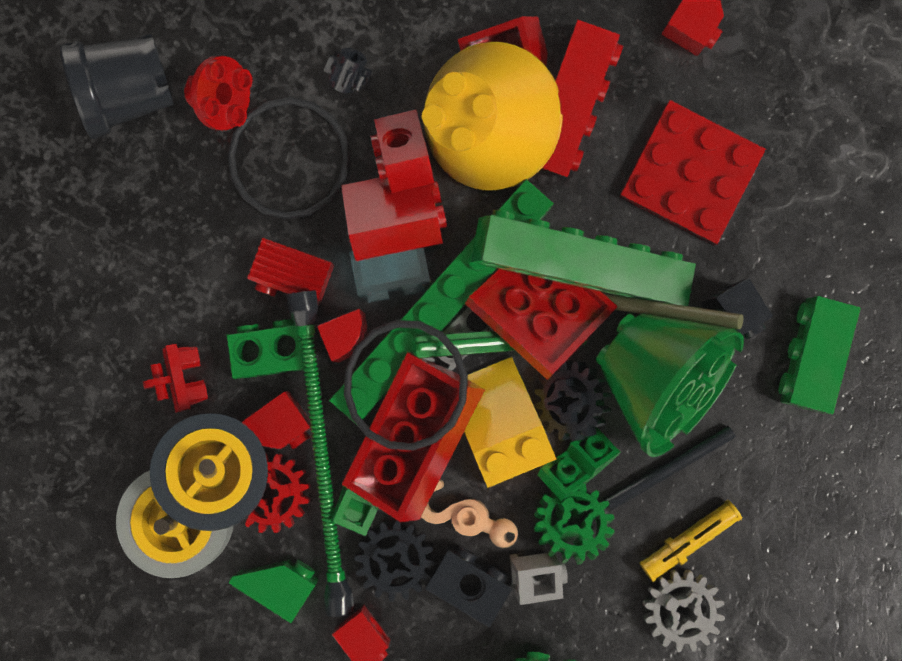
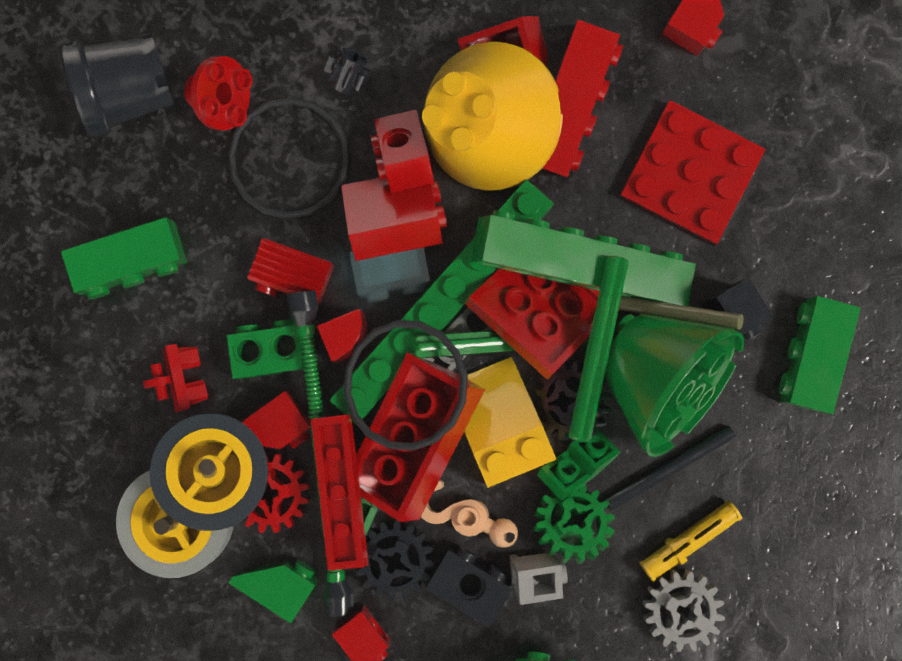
(124, 258): none -> green brick
(339, 492): none -> red plate
(598, 348): none -> green axle

